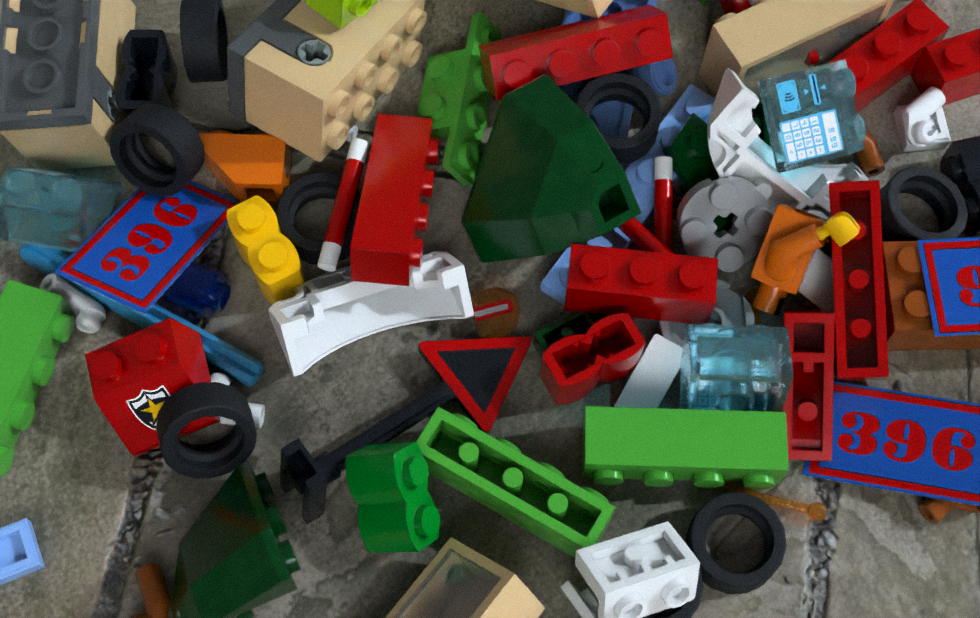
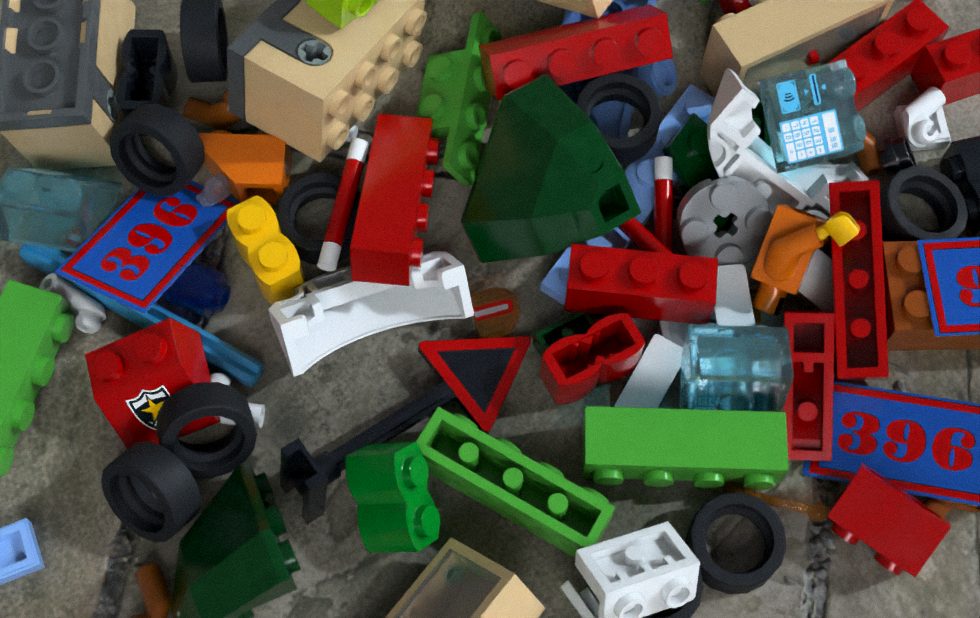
(165, 476): none -> black tyre
(212, 115): none -> dark orange arm
(214, 190): none -> clear piece
(733, 297): none -> white sticker
(887, 521): none -> red brick
(896, 155): none -> black plate

